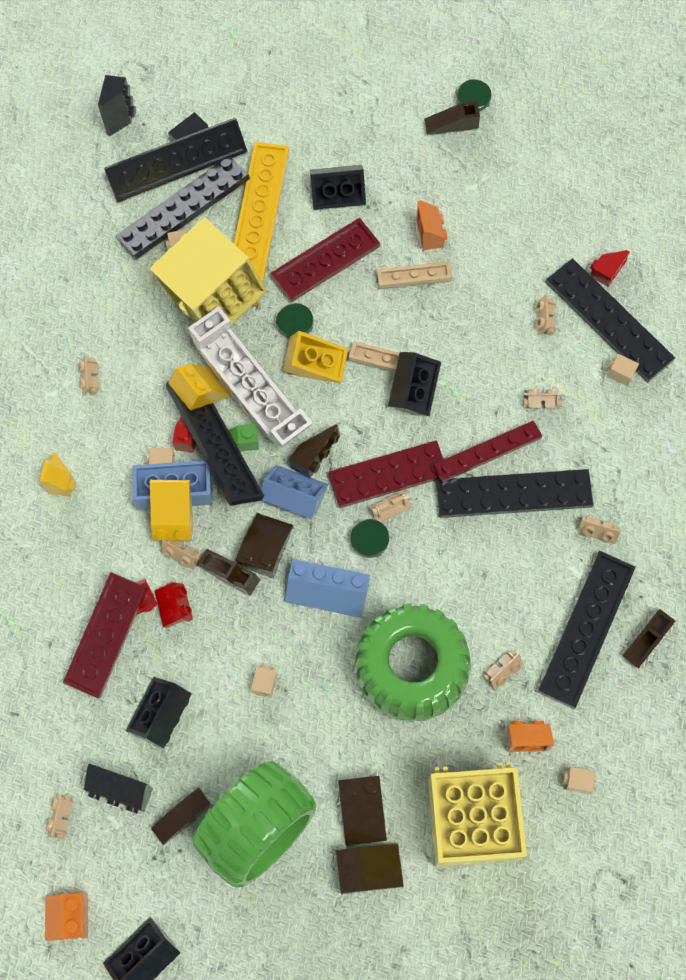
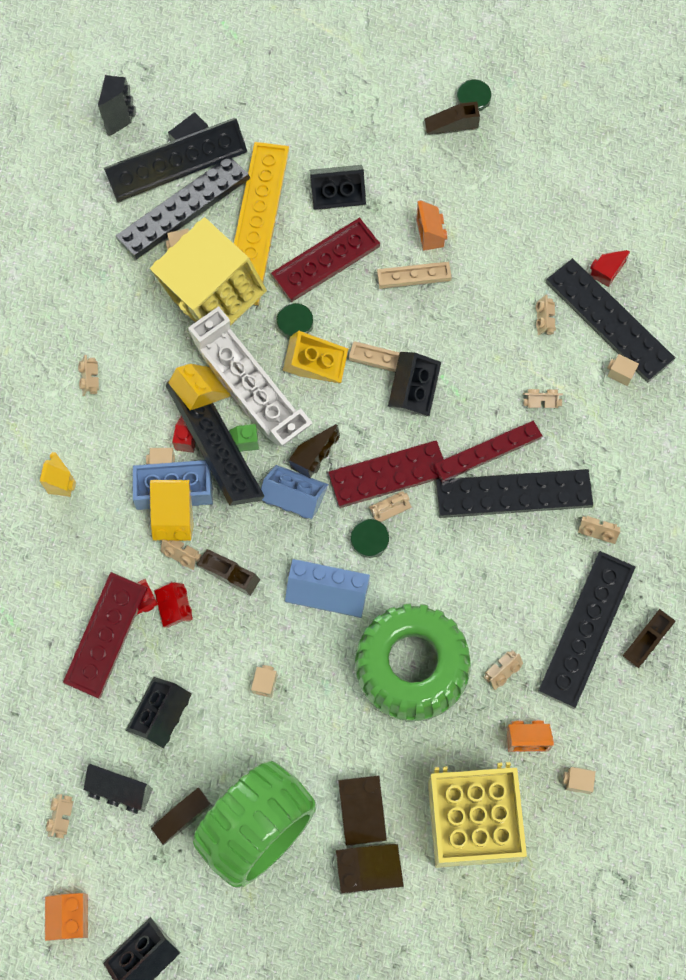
(264, 545): dark brown slope -> none

